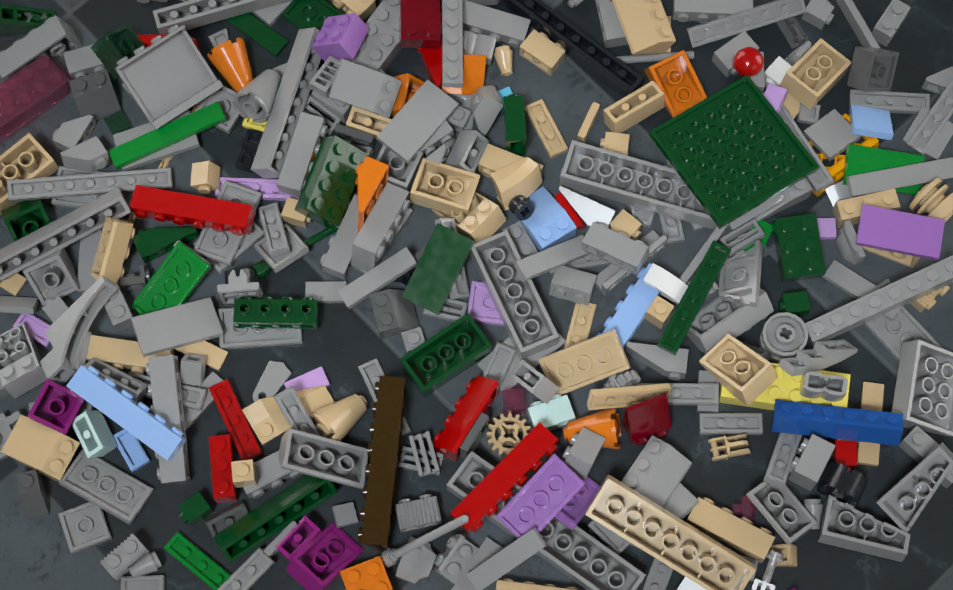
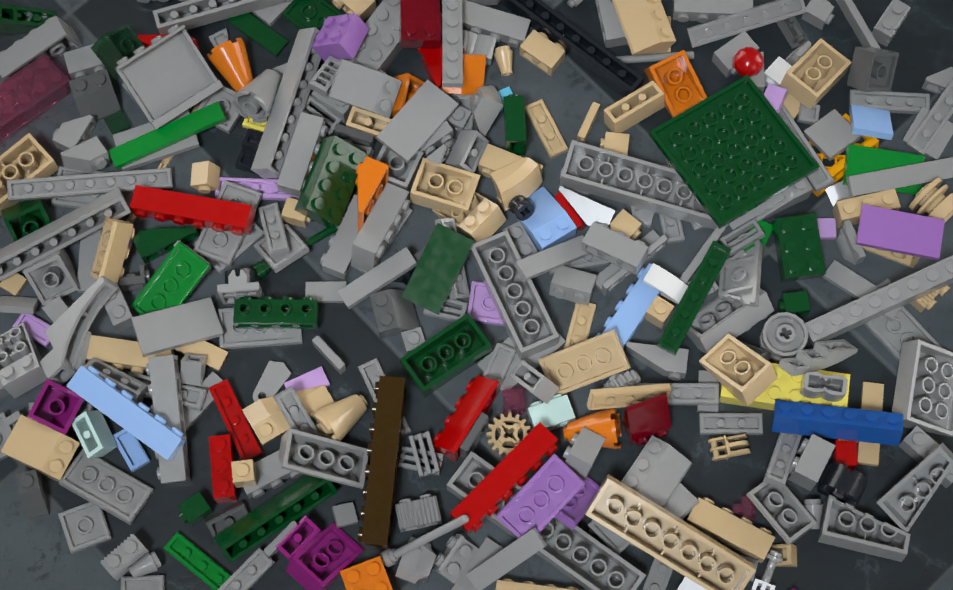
(329, 354): none -> light grey tile

